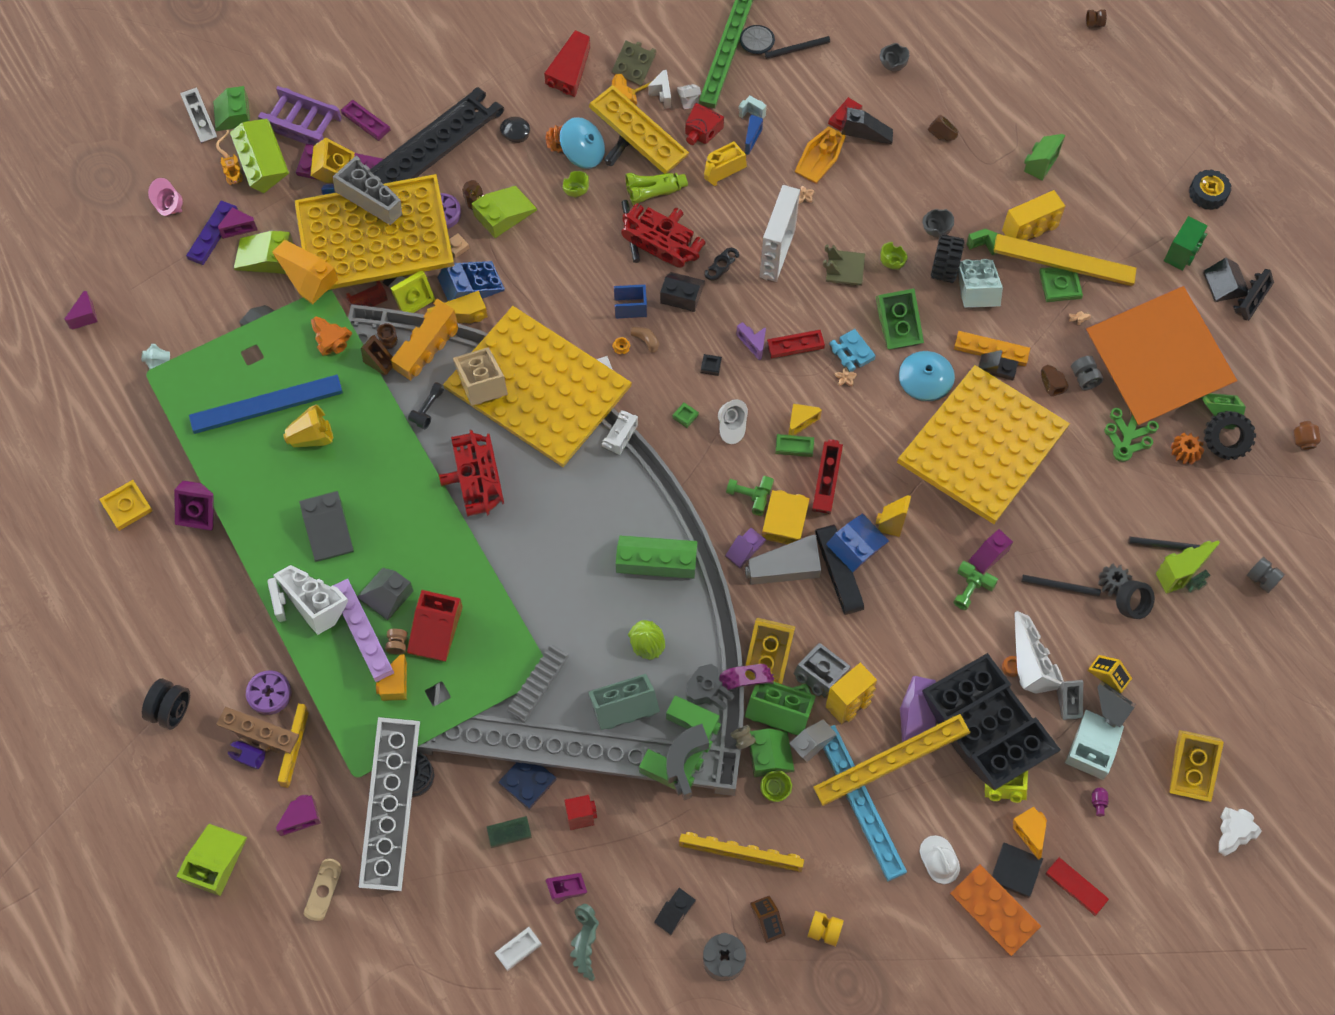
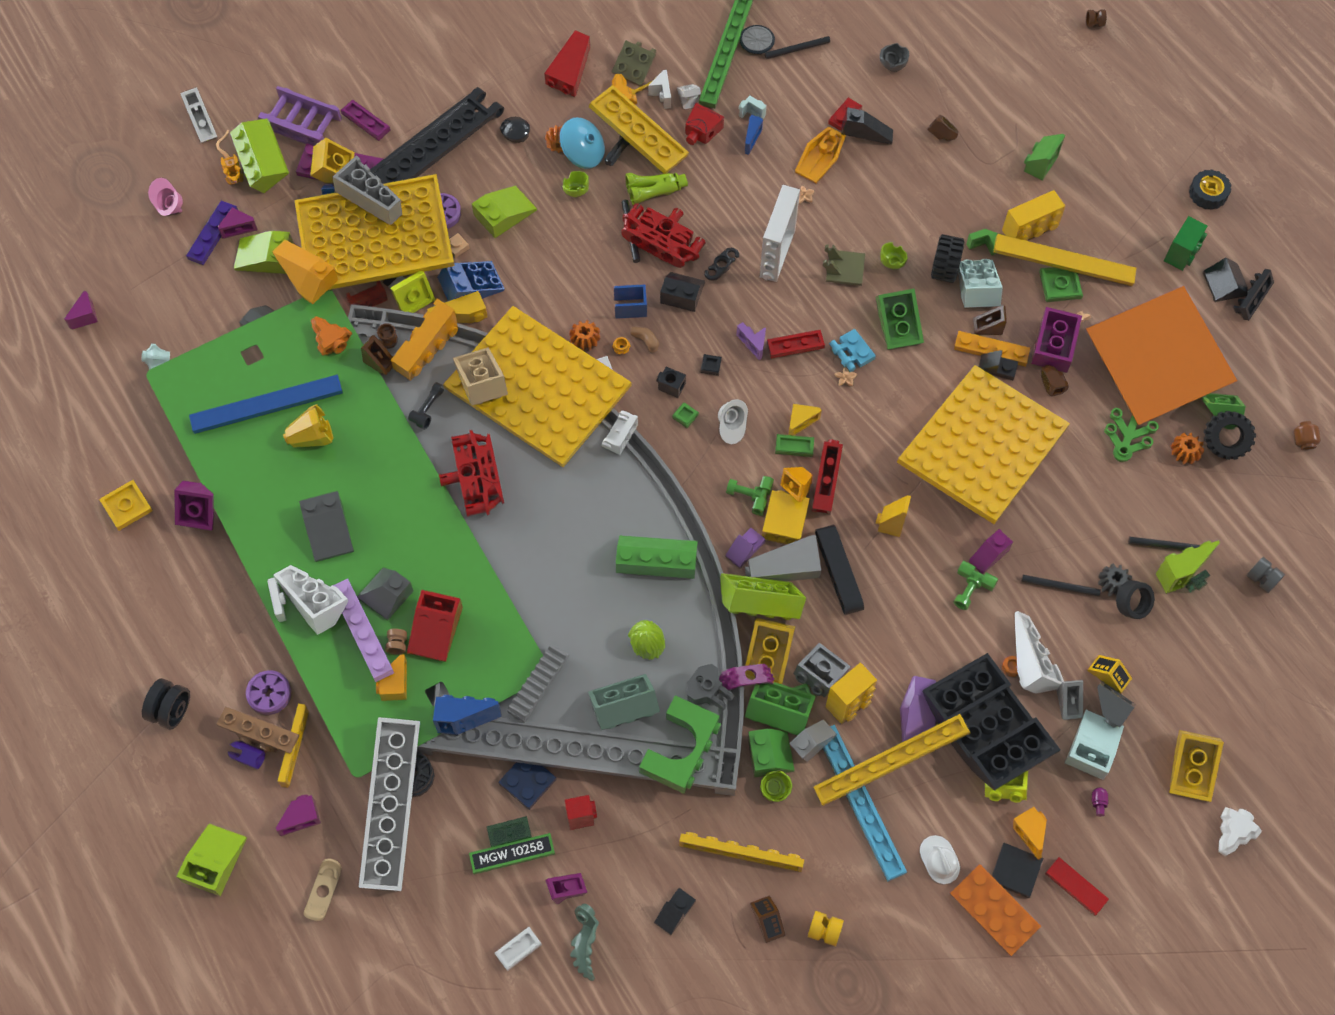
(231, 108): bright green slope -> none
(464, 713): none -> blue slope
(471, 192): reddish brown rock -> none
(511, 853): none -> tile
(591, 335): none -> orange gear
(671, 388): none -> black brick
(685, 745): dark grey arch -> none
(724, 163): yellow piece -> none
(724, 944): dark grey brick -> none
(743, 737): dark tan wheel -> none
(761, 596): none -> lime slope
(796, 482): none -> light orange slope
(857, 542): blue slope -> none
(926, 384): medium azure dish -> none
(938, 222): dark grey hair -> none
(991, 322): none -> reddish brown slope
(1056, 339): none -> magenta brick
(1087, 374): dark grey wheel -> none

